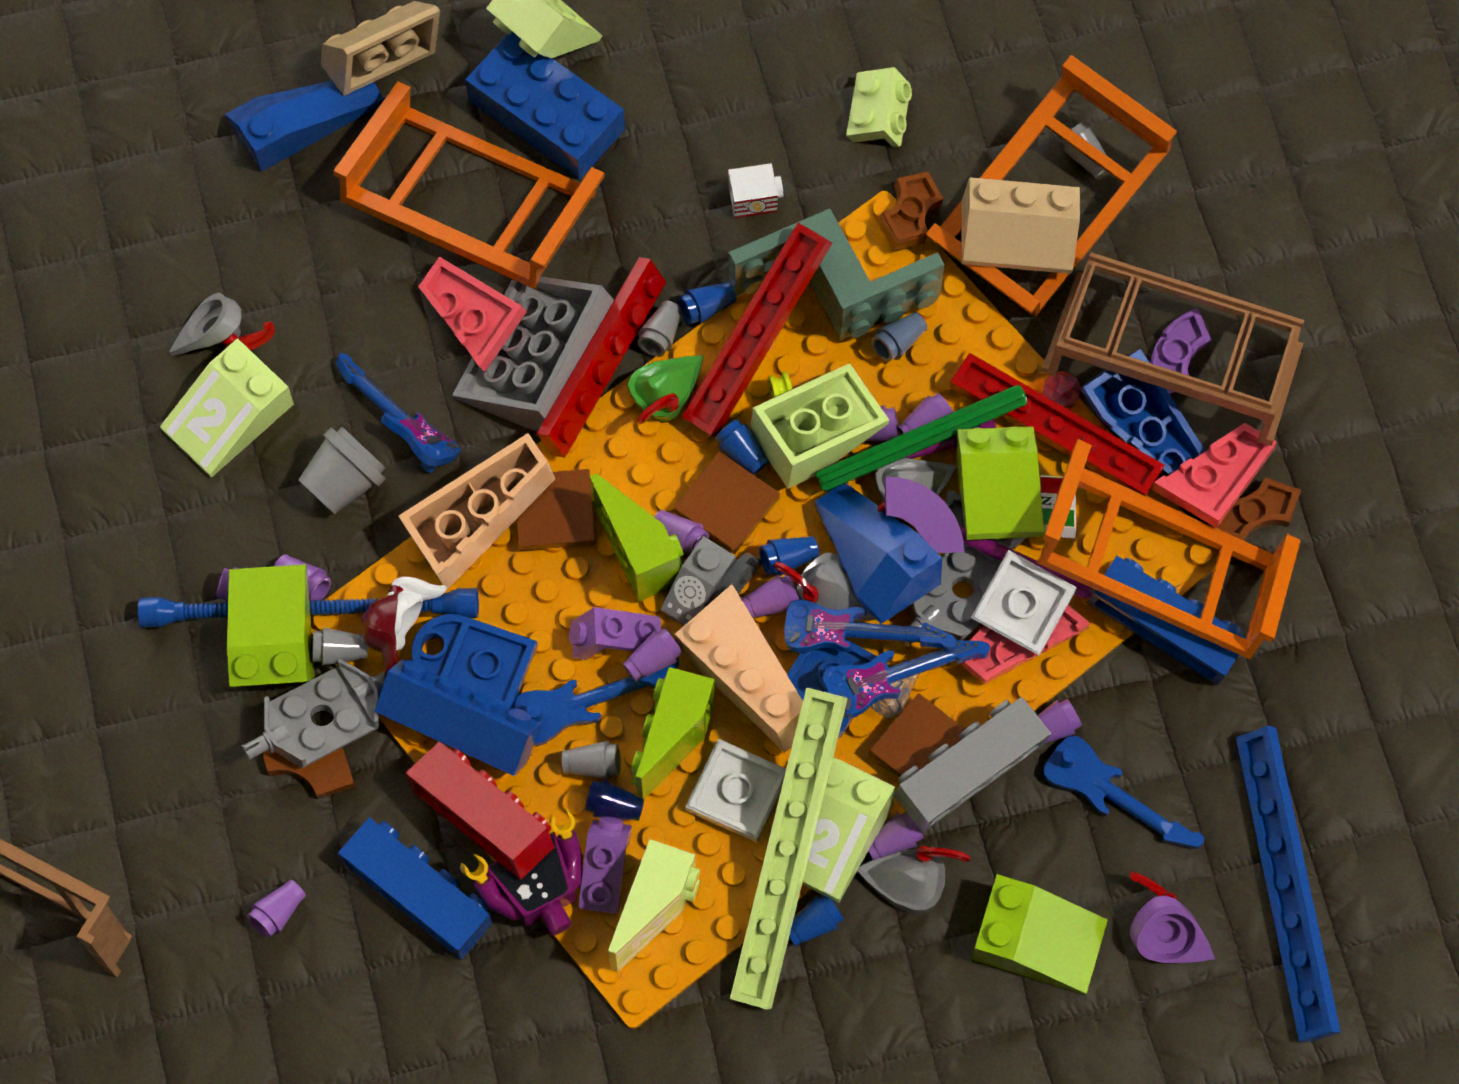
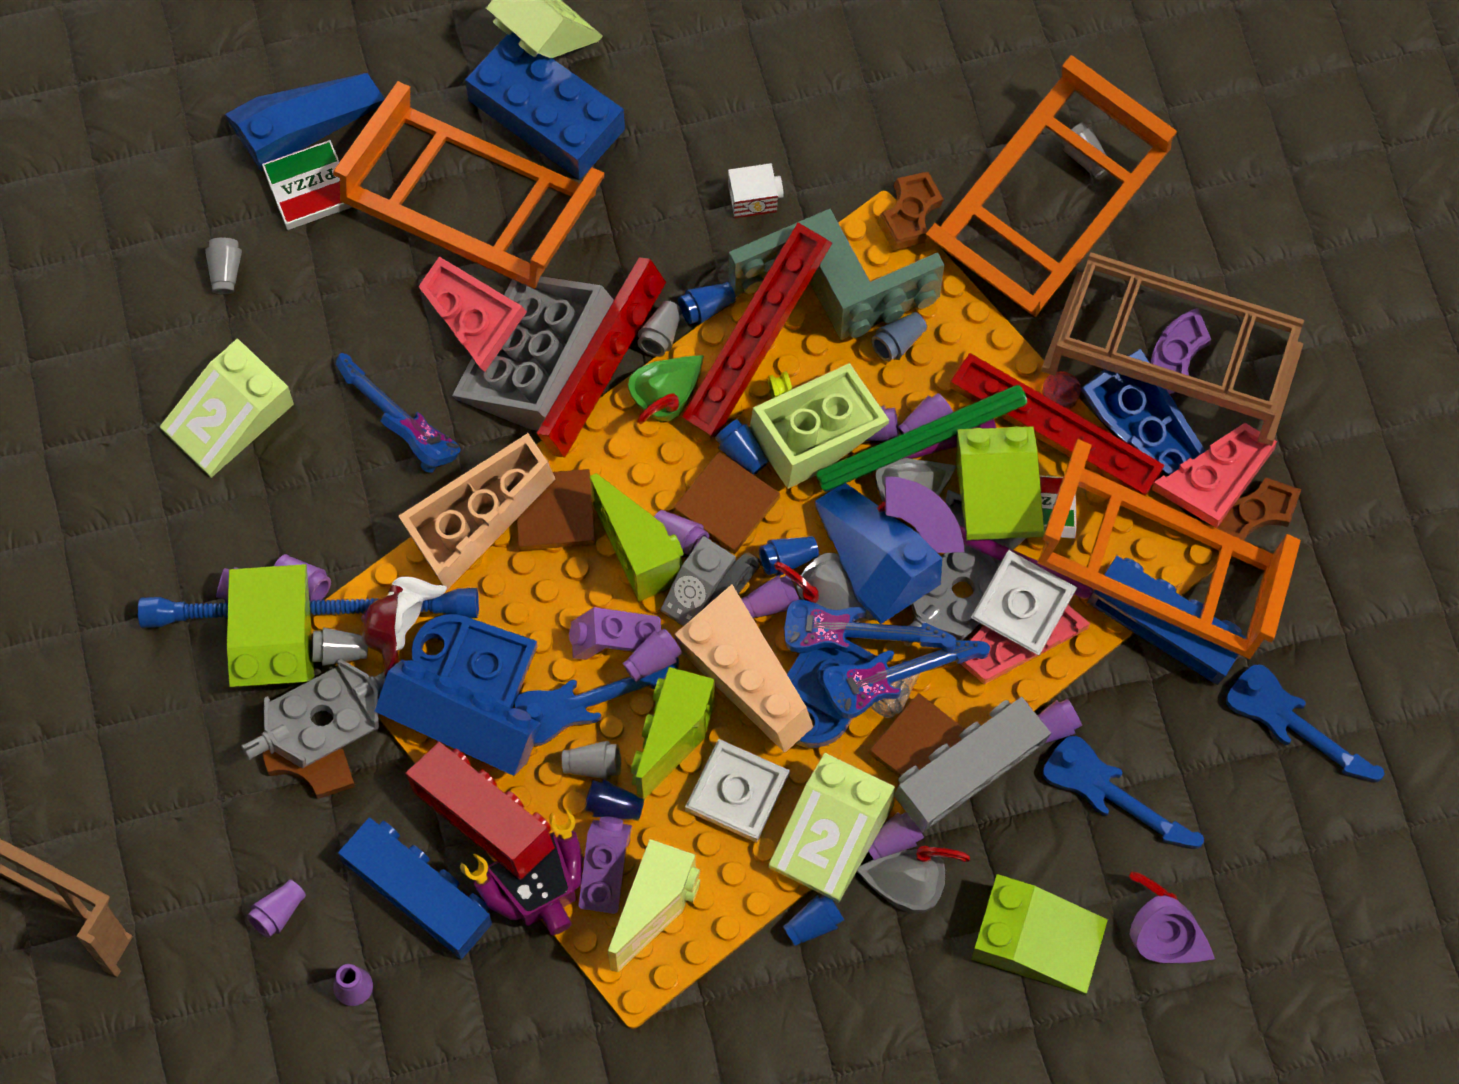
(217, 322): light grey piece -> none
(223, 263): none -> light grey cone
(305, 184): none -> tile
(341, 470): light grey piece -> none
(355, 992): none -> medium lavender cone
(381, 46): tan slope -> none
(788, 848): yellowish green plate -> none
(879, 106): yellowish green bracket -> none
(1020, 225): tan slope -> none
(1262, 698): none -> blue piece
(1288, 885): blue plate -> none

